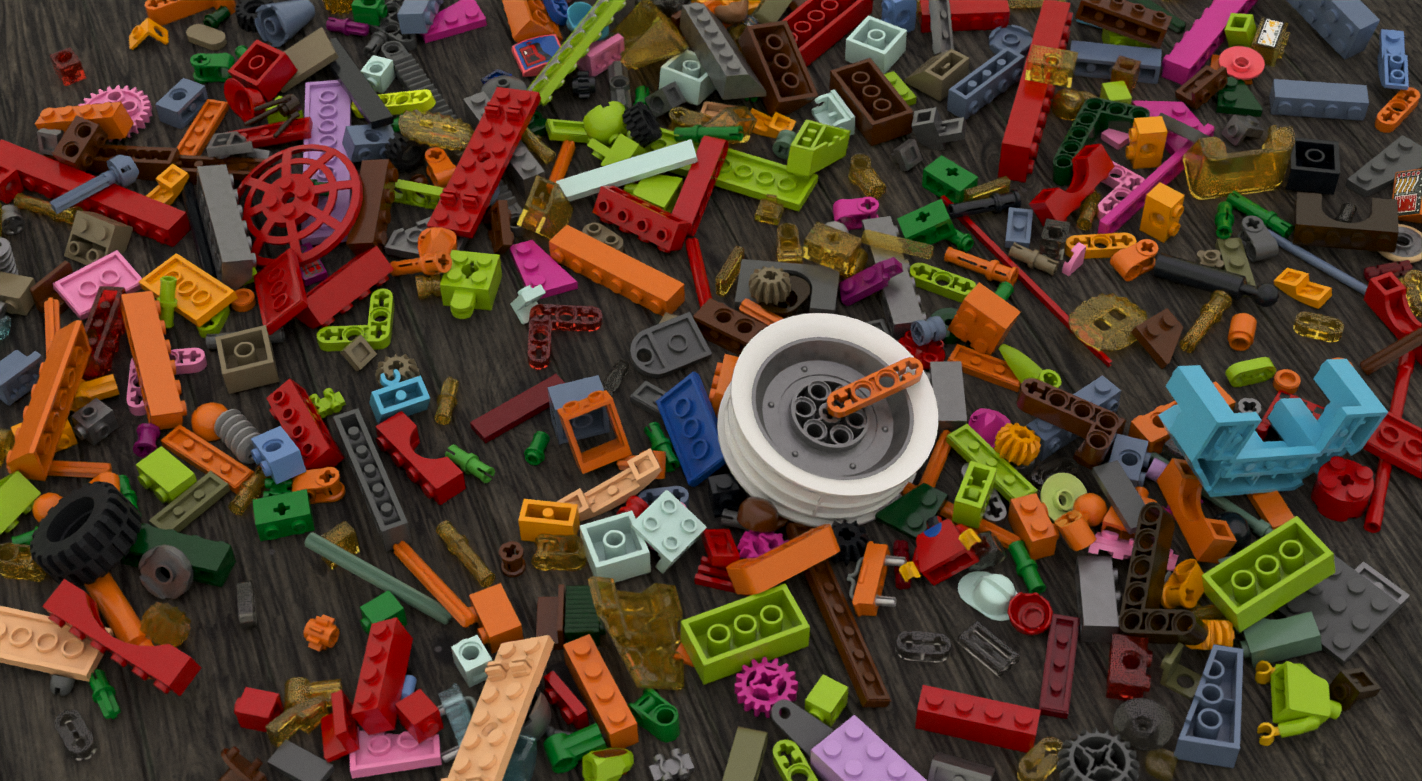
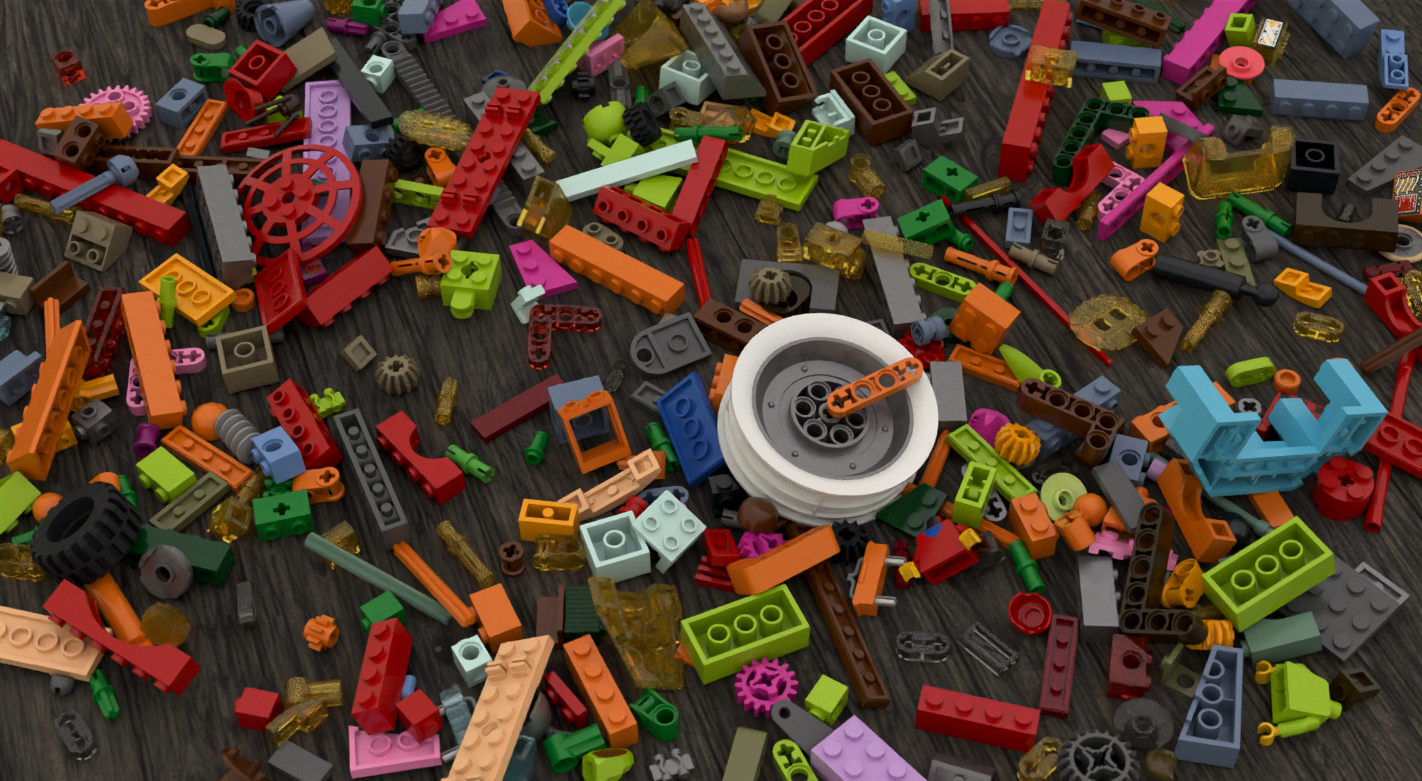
(76, 469): orange axle -> none
(82, 286): bright pink tile -> none
(146, 28): light orange bracket -> none
(228, 143): flat silver wing -> none
(230, 519): none -> clear yellow brick
(339, 729): red panel -> none
(369, 331): lime beam -> none
(399, 396): medium azure brick -> none
(418, 99): neon yellow beam -> none
(499, 220): reddish brown wing -> none
(535, 53): slope -> none
(562, 161): orange axle -> none
(566, 130): lime tile -> none
(729, 271): clear yellow tile -> none
(869, 280): magenta hinge -> none
(985, 83): sand blue brick -> none
(987, 593): light aqua piece -> none
(1068, 102): clear yellow cap -> none
(1076, 260): bright pink tile -> none
(1117, 239): light orange beam -> none
(1126, 70): clear orange brick -> none
(1242, 331): orange brick -> none

